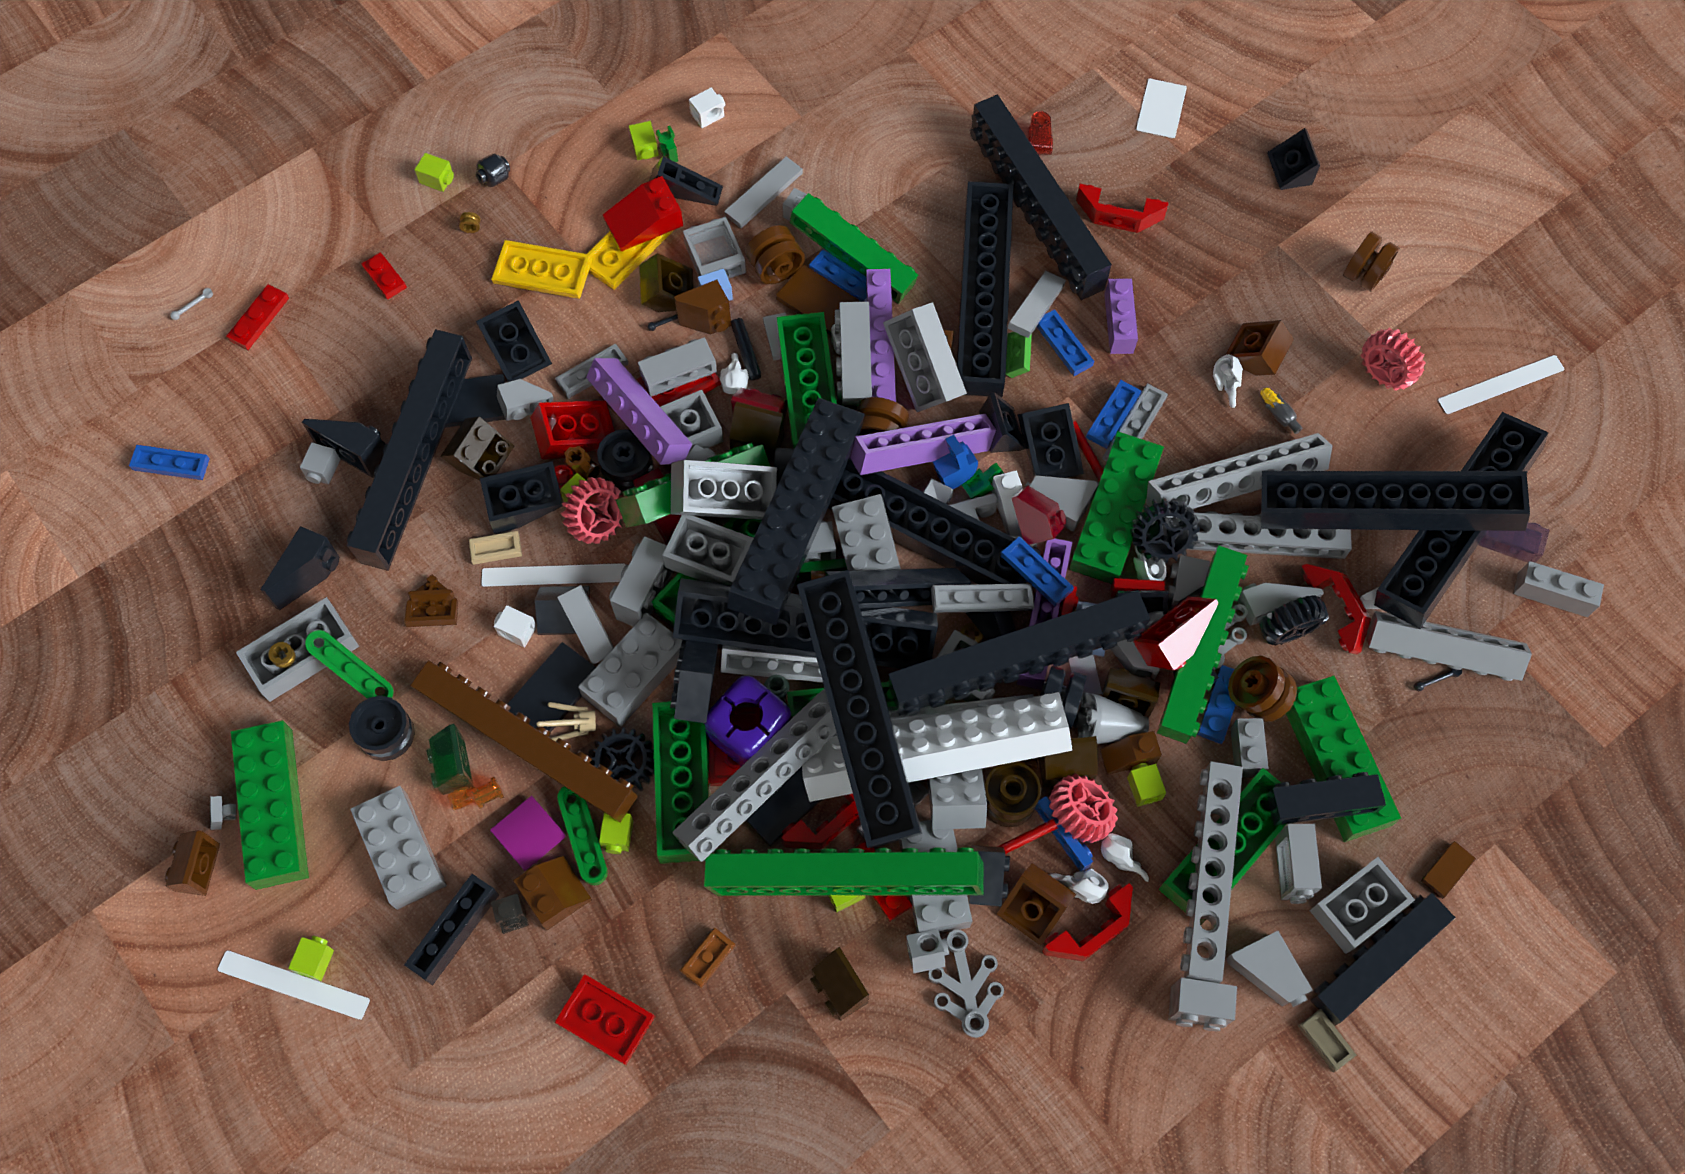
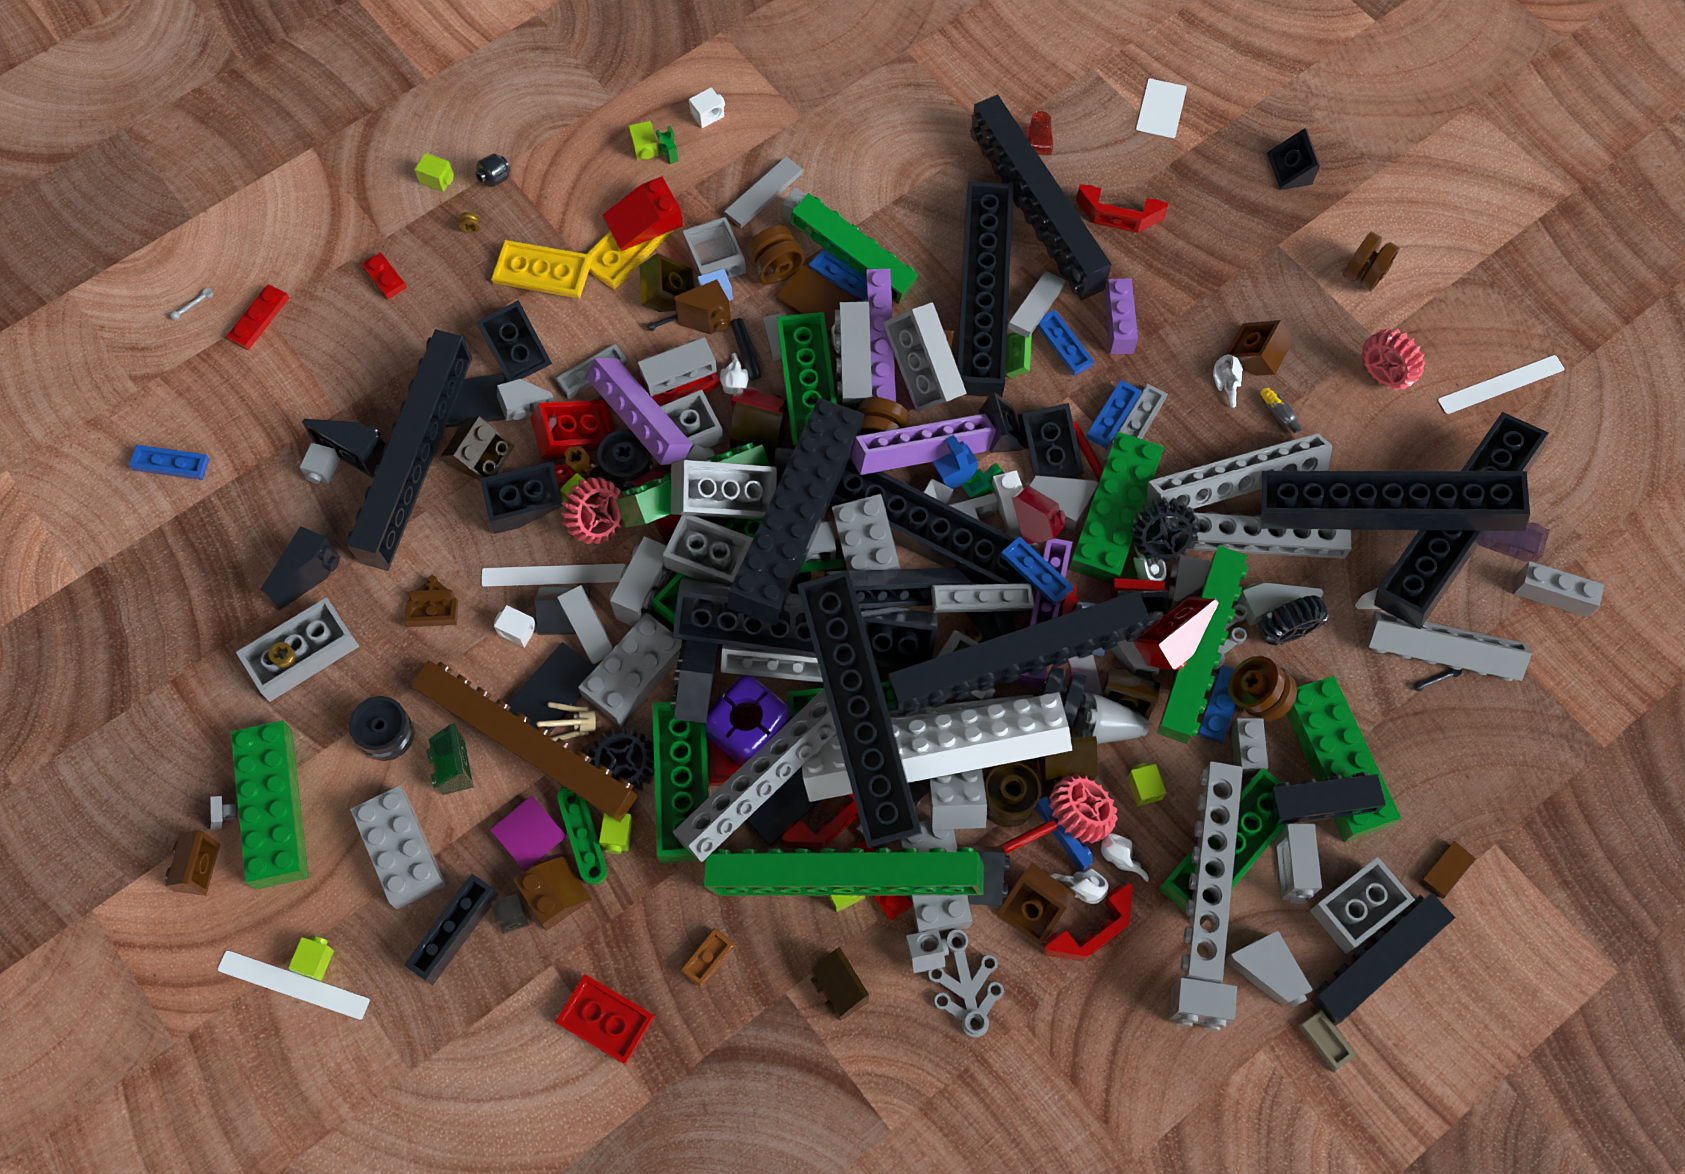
(347, 665): green plate -> none
(481, 795): clear orange connector -> none
(495, 547): tan tile -> none
(686, 183): black slope -> none
(778, 685): sand green cone -> none
(1130, 752): reddish brown slope -> none
(1353, 634): red slope -> none

